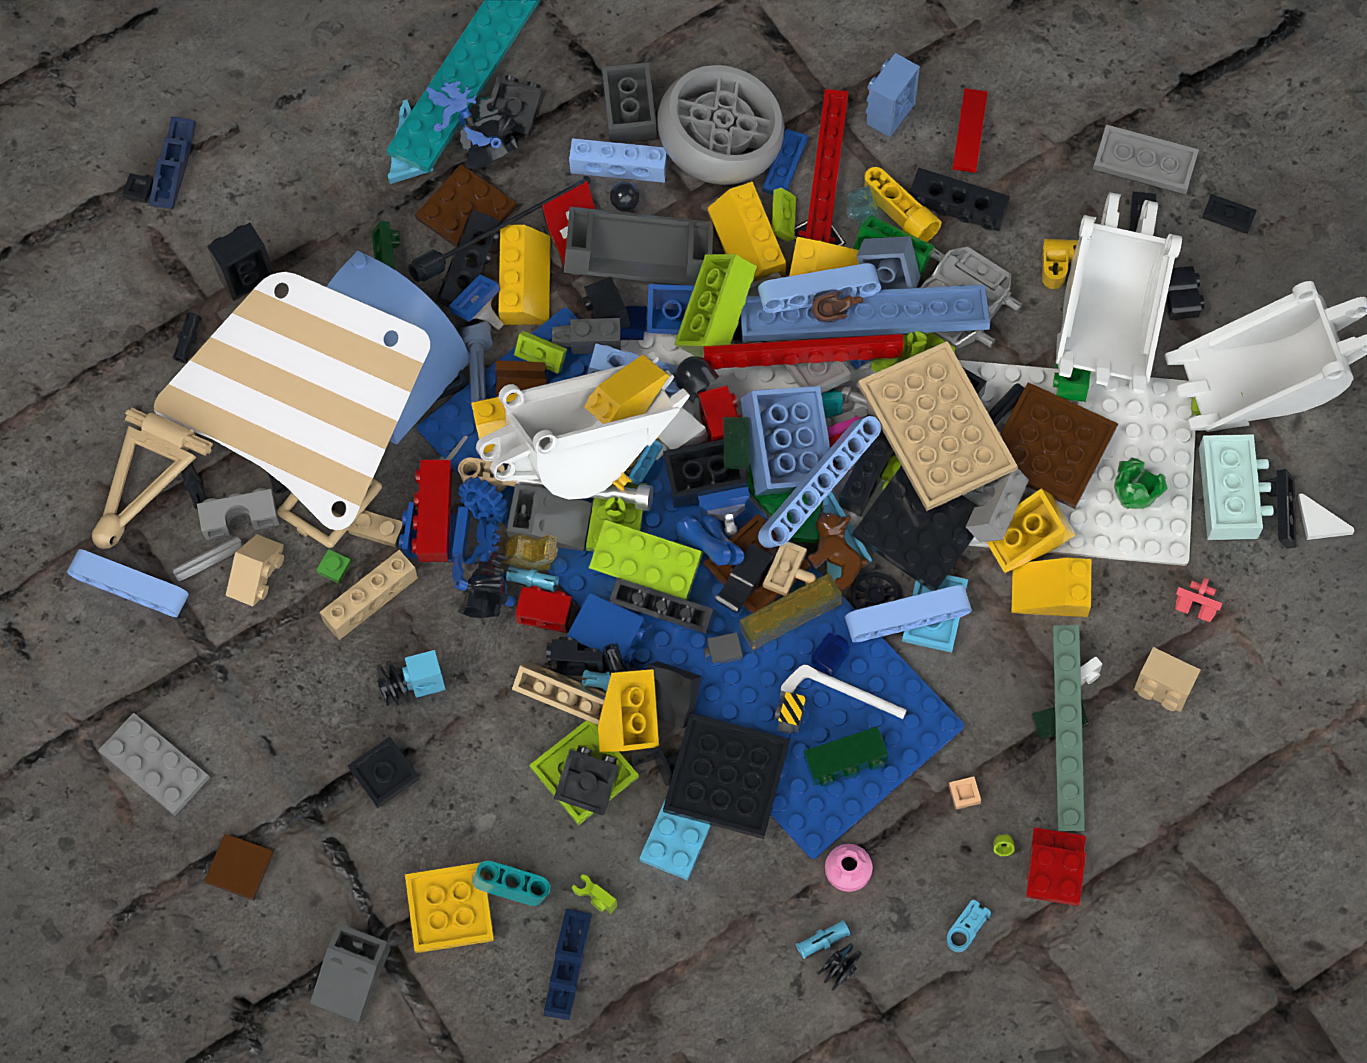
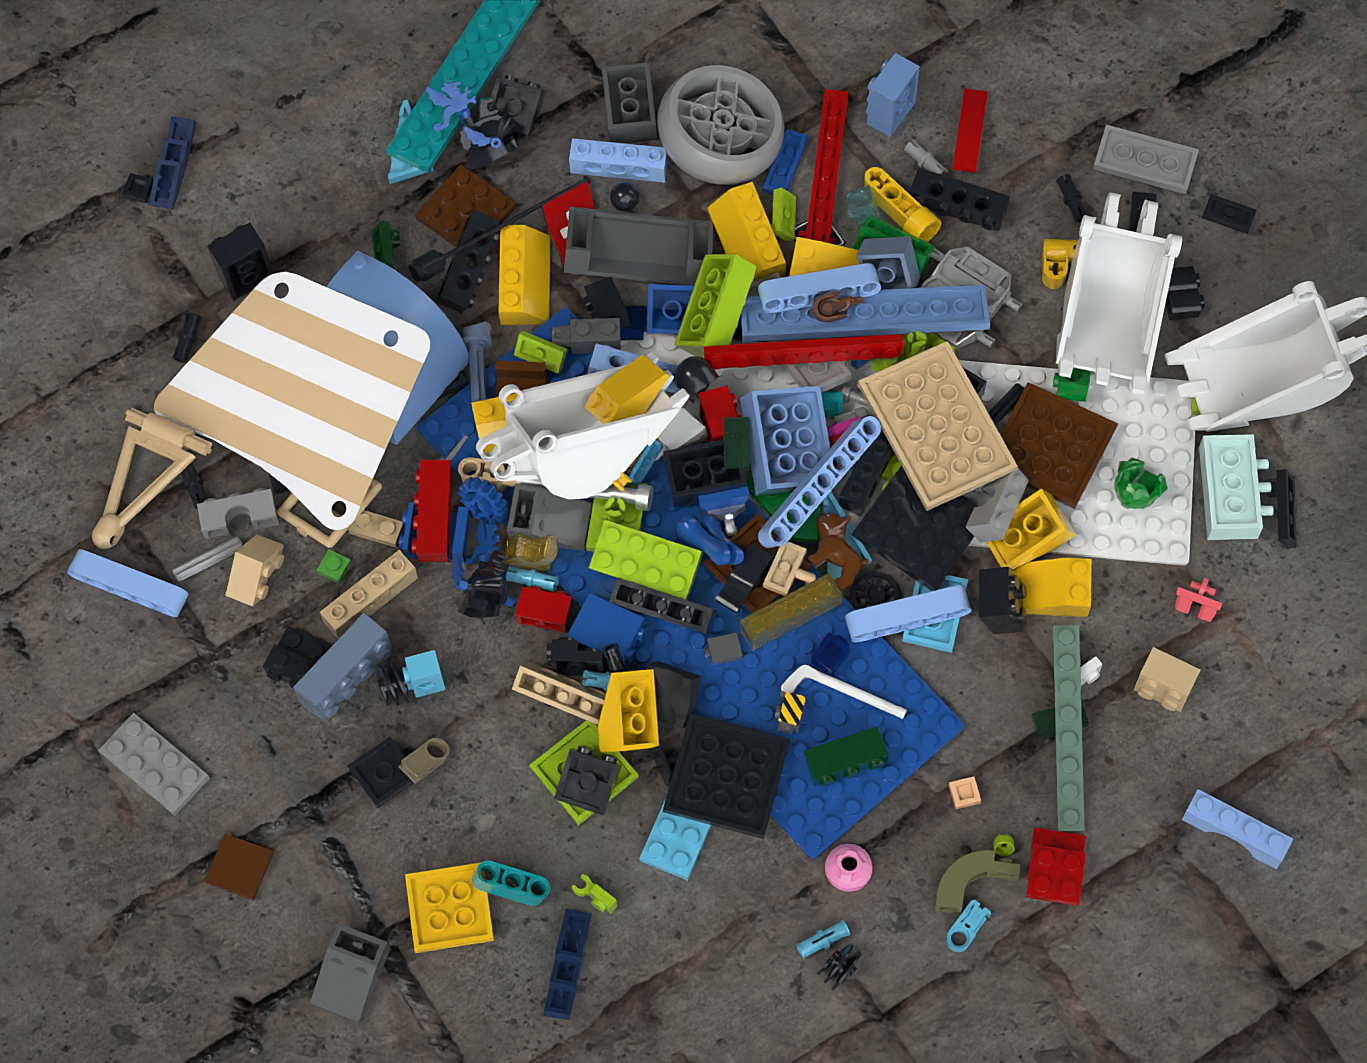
(294, 656): none -> black plate
(343, 668): none -> sand blue piece
(421, 763): none -> dark tan piece
(476, 302): blue piece -> none
(925, 159): none -> light grey pin
(967, 870): none -> olive arch
(1001, 600): none -> black piece
(1072, 197): none -> black pin
(1216, 816): none -> light blue arch
(1320, 522): white tile -> none

